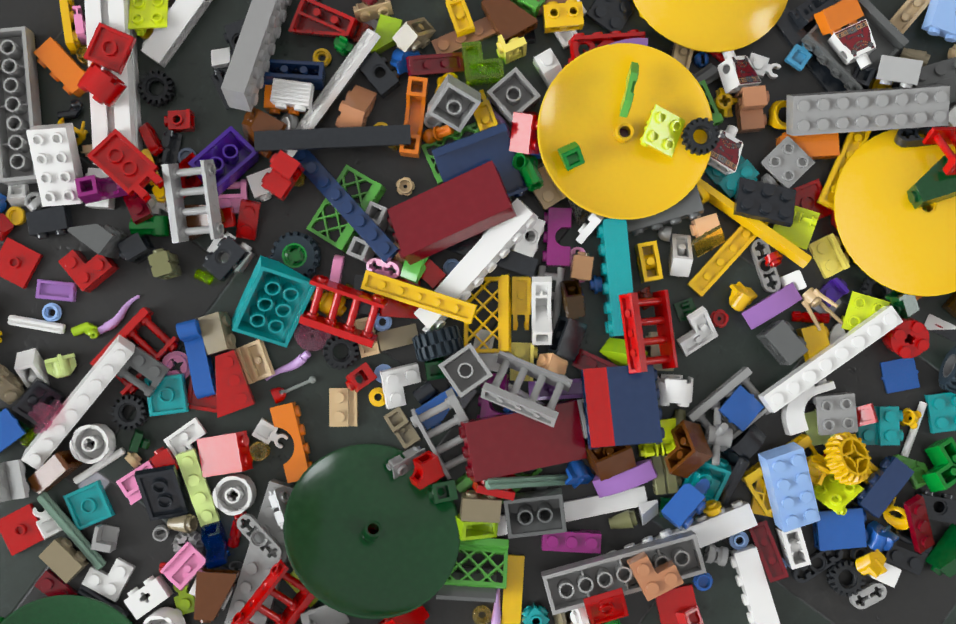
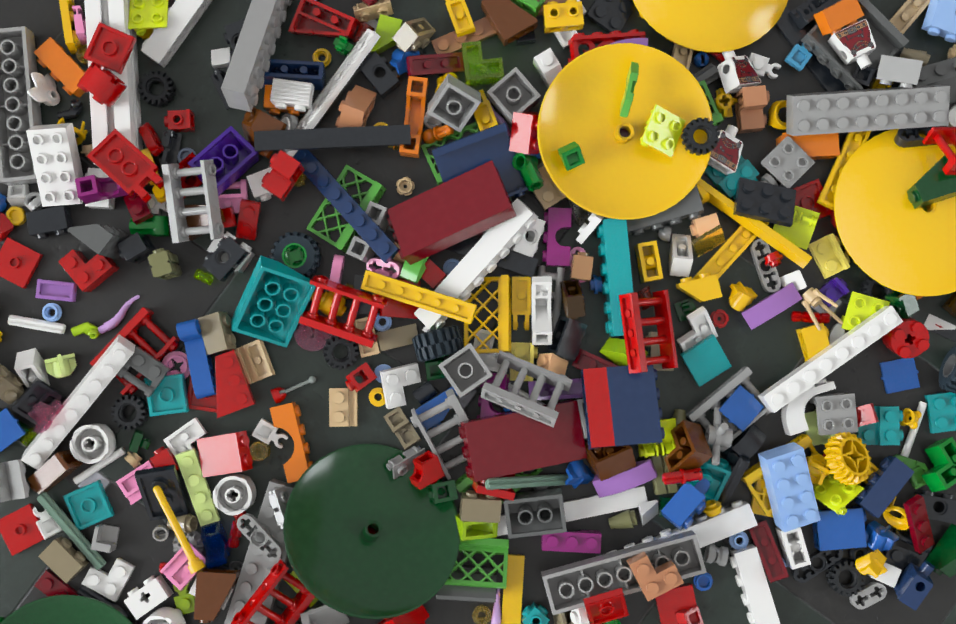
(44, 89): none -> white plate
(194, 563): none -> yellow piece
(296, 363): lavender animal -> none
(513, 50): light yellow bracket -> none
(675, 390): white brick -> none
(682, 476): none -> red axle
(701, 289): none -> yellow slope
(705, 360): none -> teal tile
(782, 342): dark grey brick -> none
(914, 584): none -> dark blue torso

